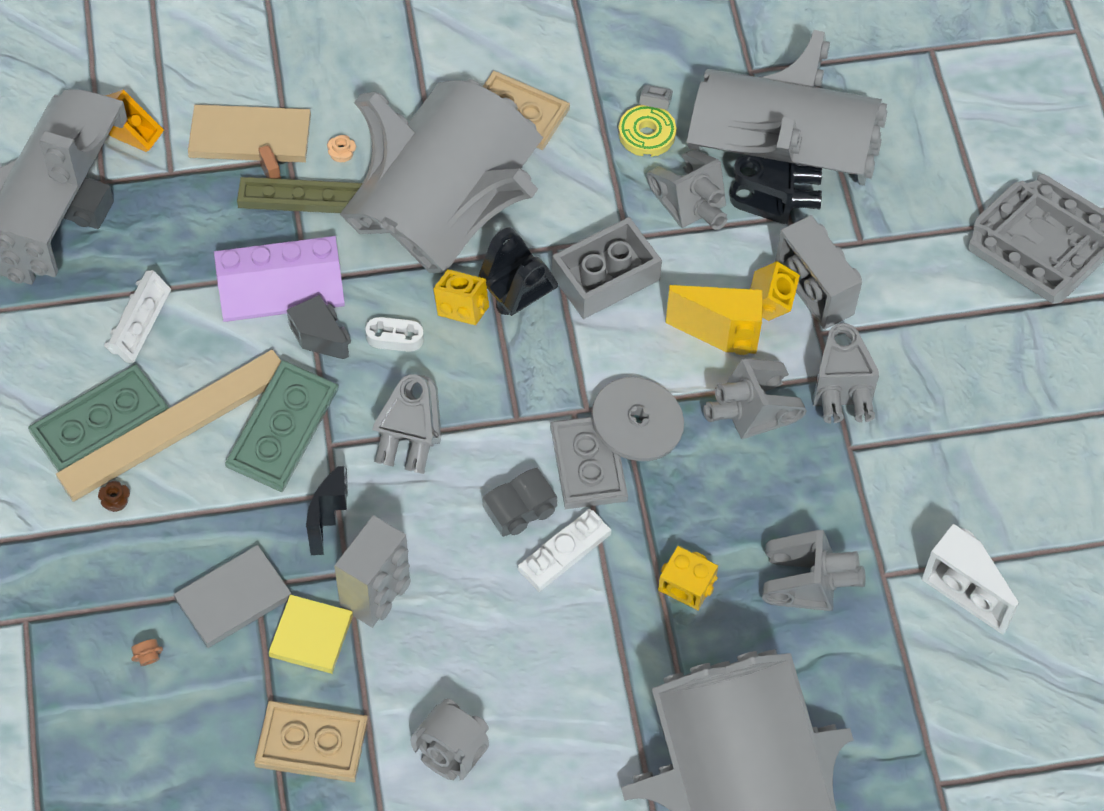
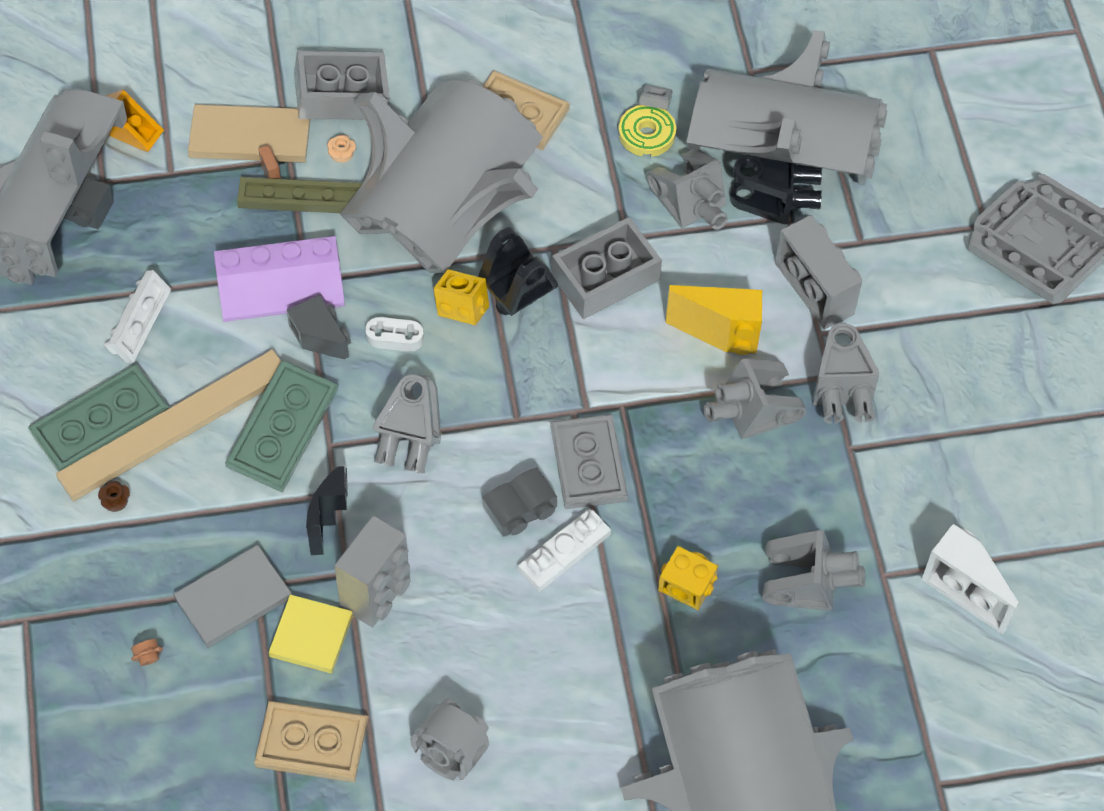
(333, 80): none -> light grey brick
(617, 427): light grey piece -> none
(777, 287): yellow head -> none

